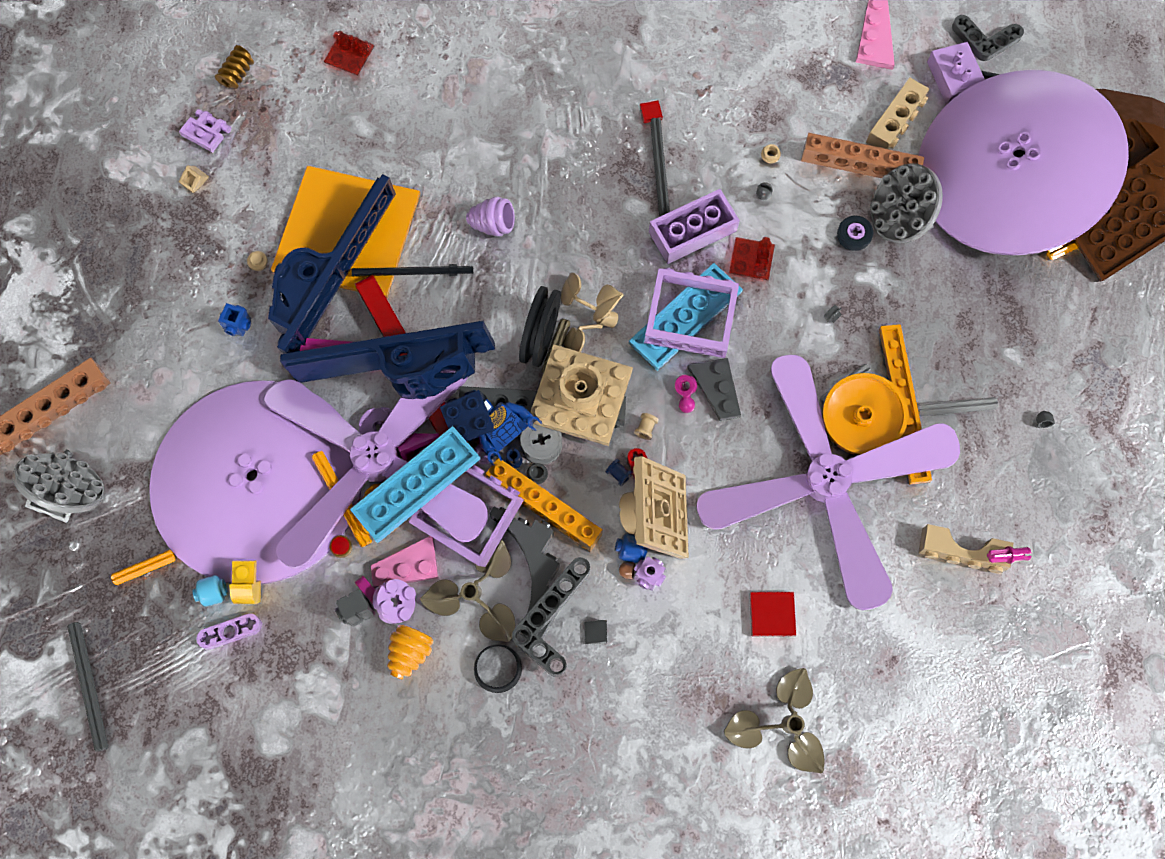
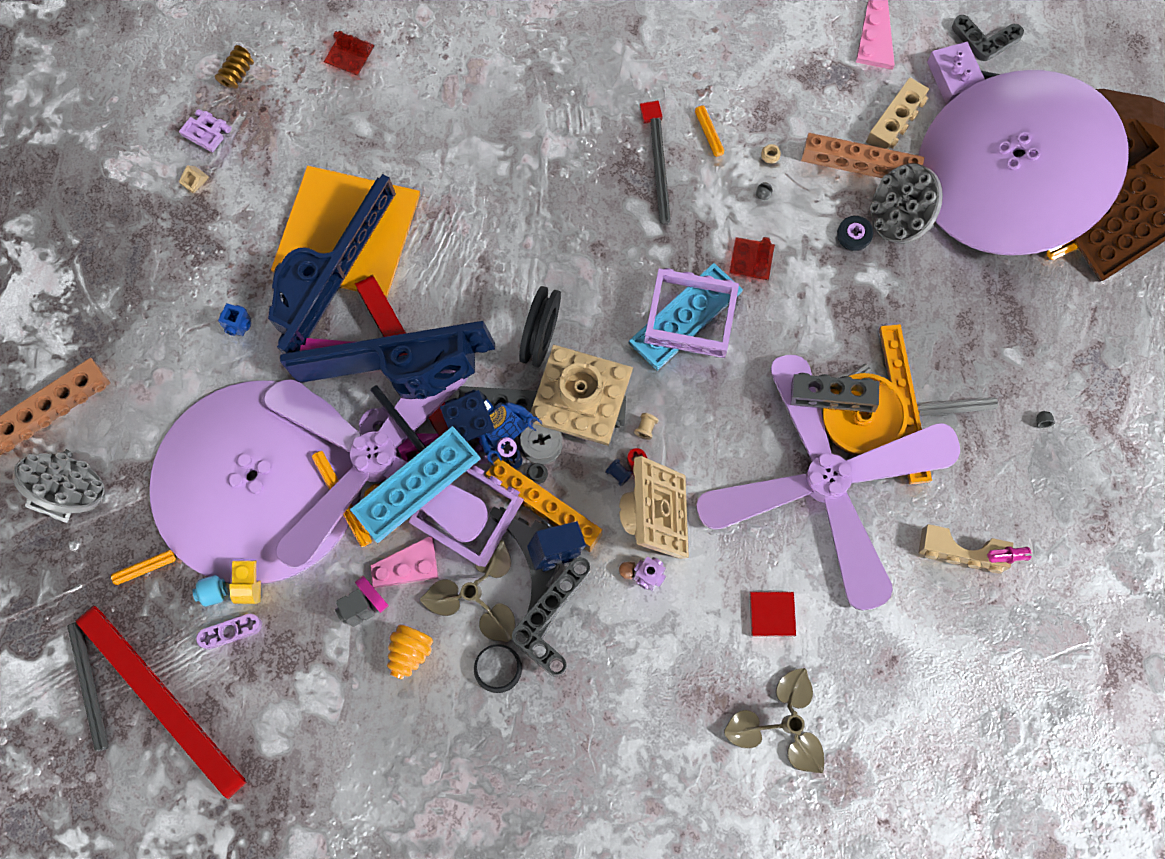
(161, 702): none -> red beam
(257, 260): tan plate -> none
(340, 546): red tile -> none
(398, 418): none -> black bar
(406, 601): lavender plate -> none
(452, 270): black bar -> none
(492, 216): lavender piece -> none
(511, 443): none -> lavender bush
(556, 546): none -> dark blue brick
(558, 339): dark tan axle -> none
(596, 632): dark grey slope -> none
(603, 315): tan plant -> none
(629, 550): blue head -> none
(686, 404): dark pink plate -> none
(693, 226): lavender brick -> none
(709, 131): none -> light orange axle
(718, 386): dark grey wing -> none
(824, 398): none -> dark grey brick
(833, 314): dark grey plate -> none

